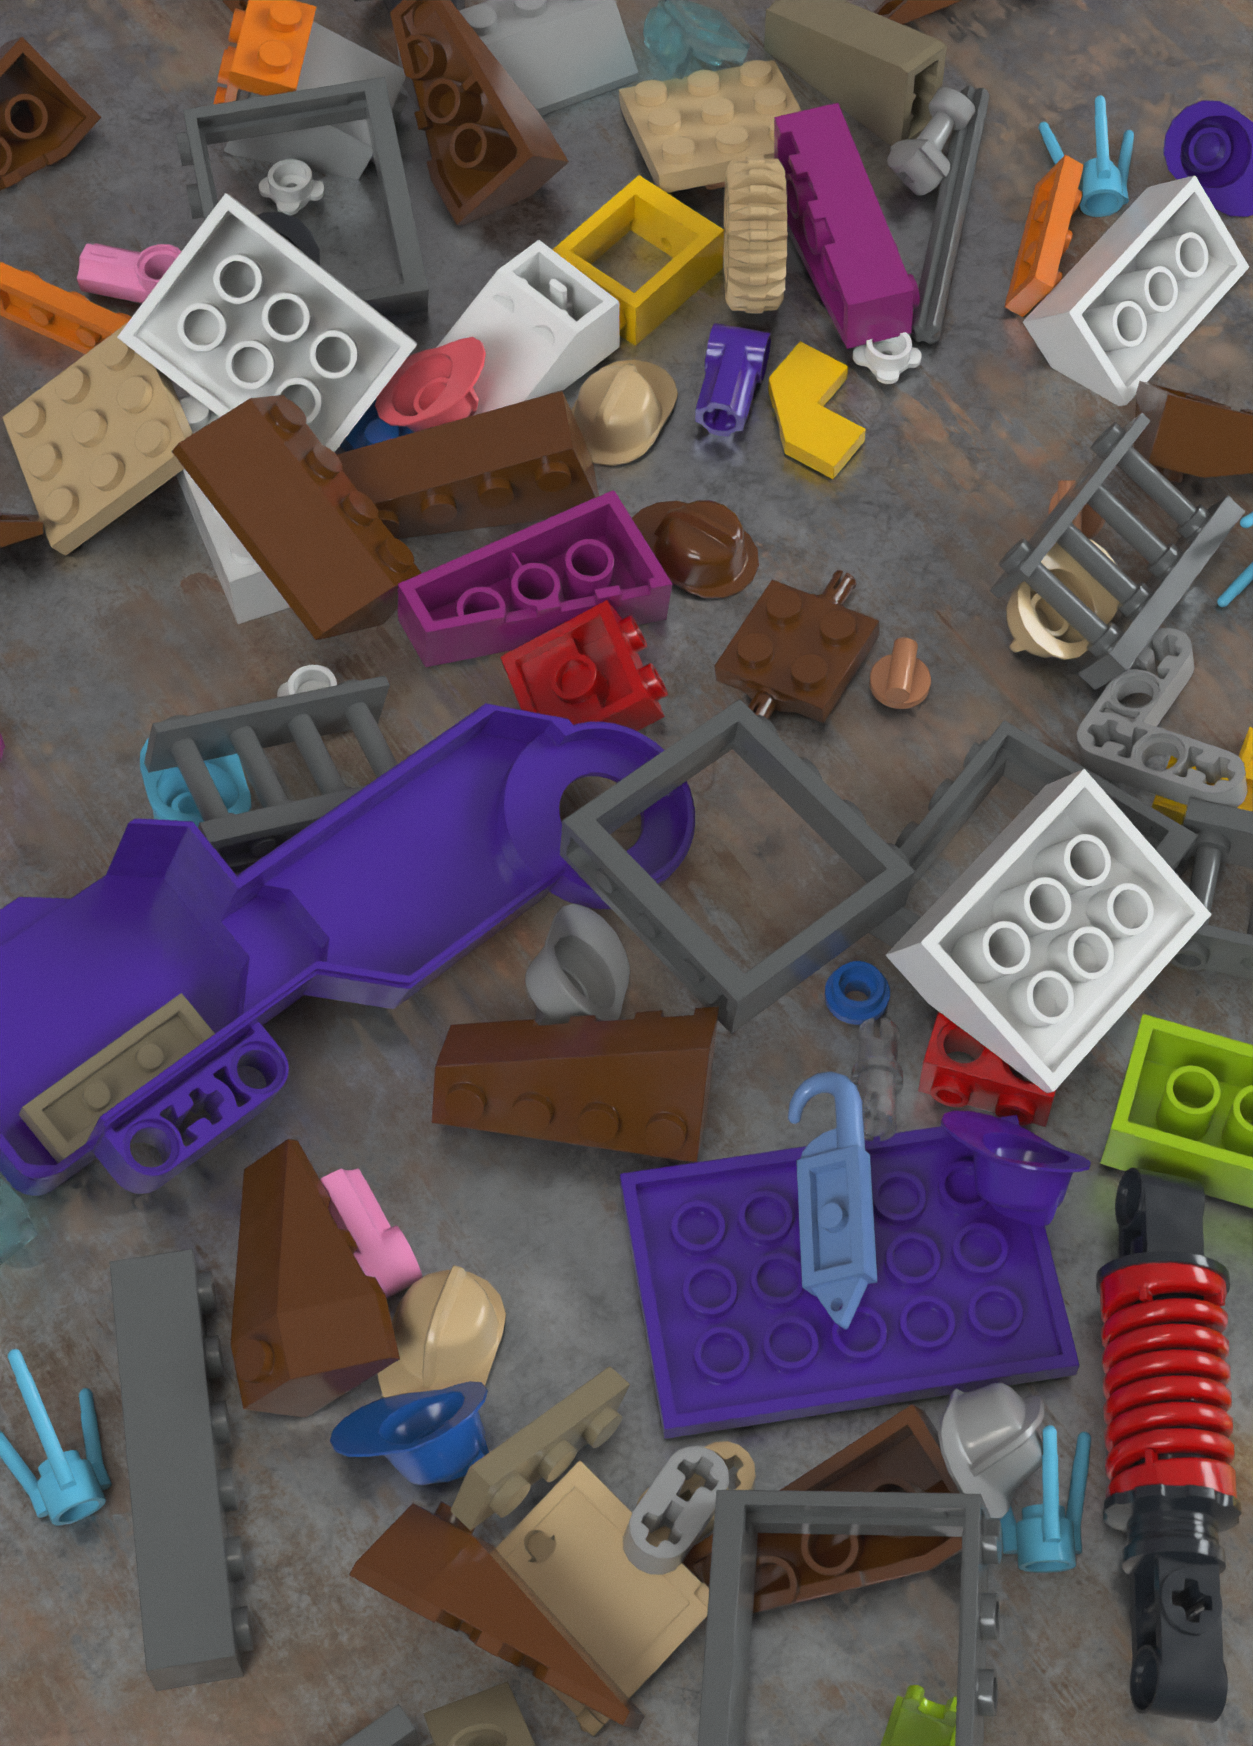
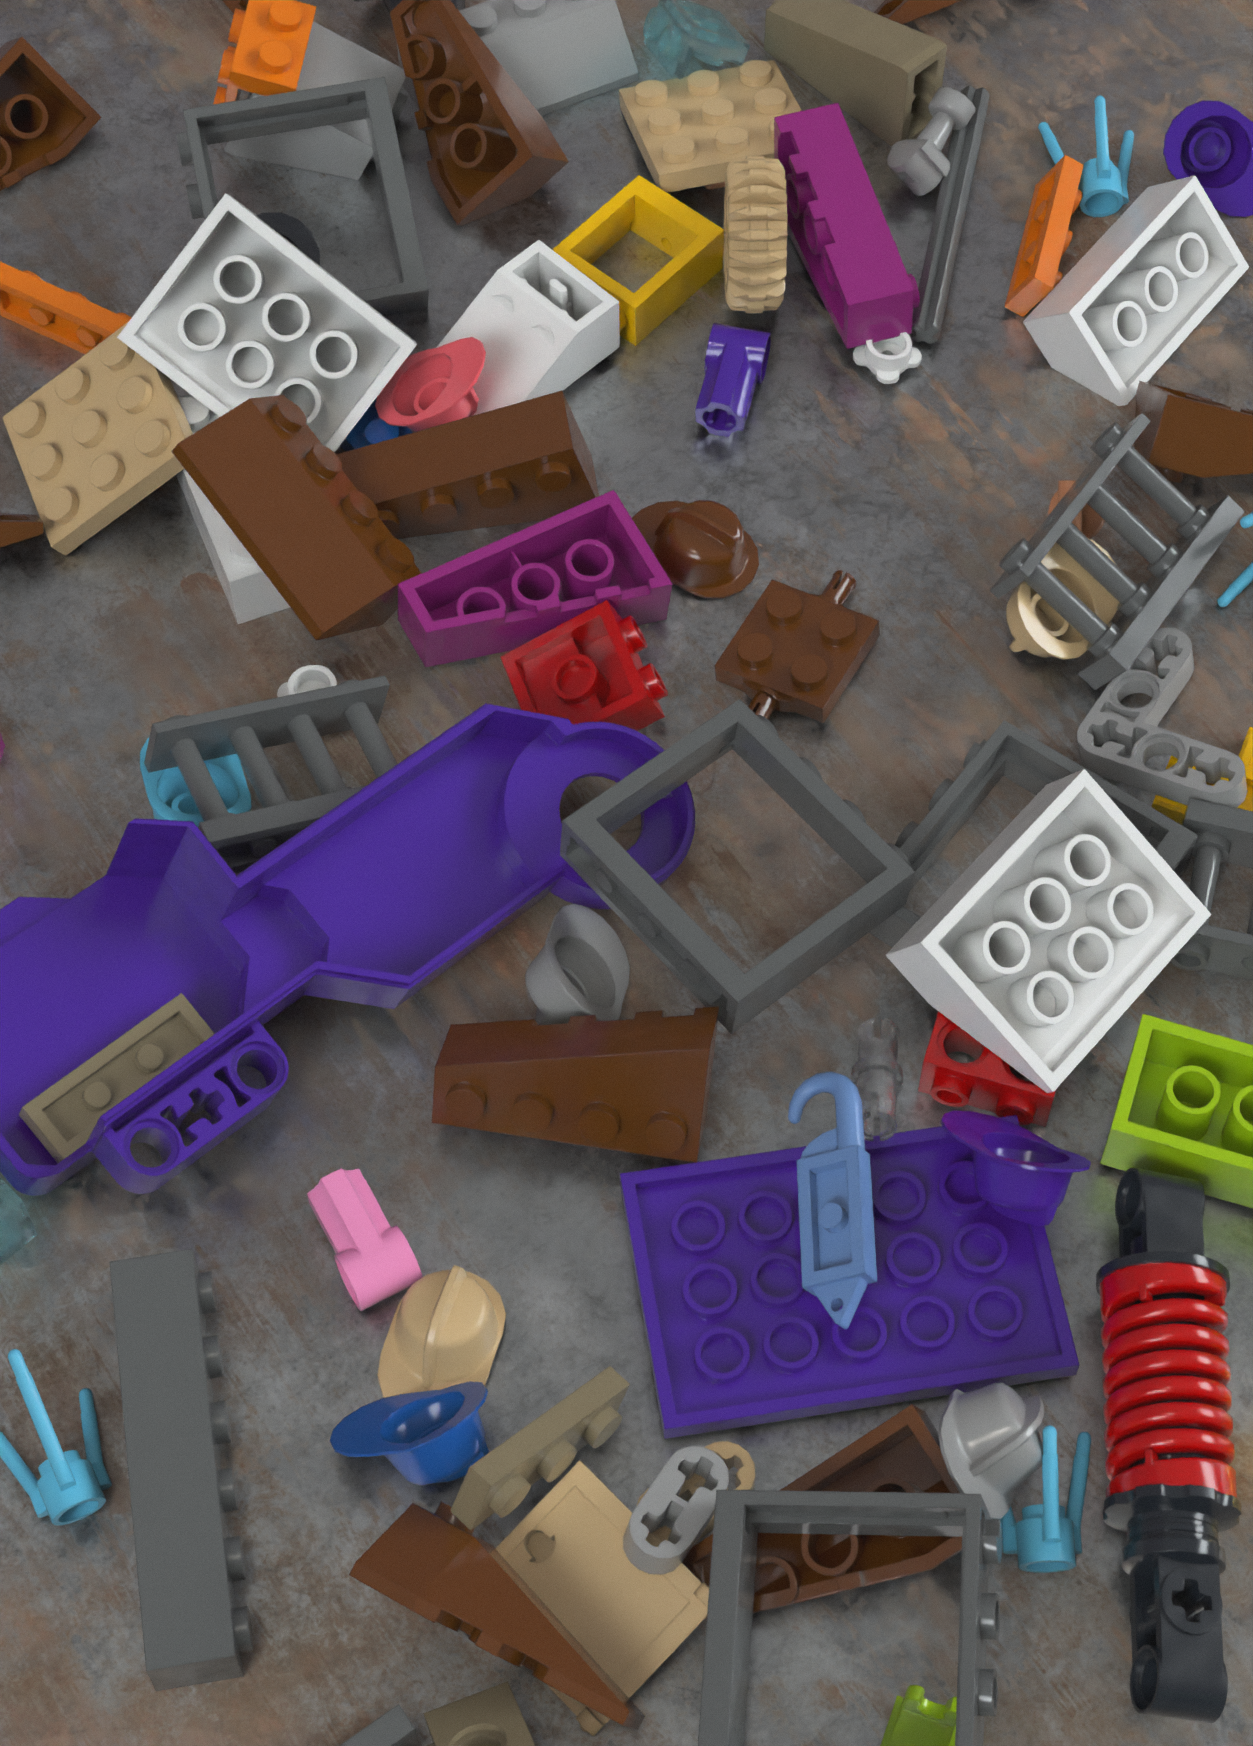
(122, 271): bright pink piece -> none
(291, 186): white plate -> none
(301, 1305): reddish brown wedge -> none
(624, 410): tan piece -> none
(807, 428): yellow tile -> none
(857, 977): blue plate -> none
(900, 677): nougat plate -> none

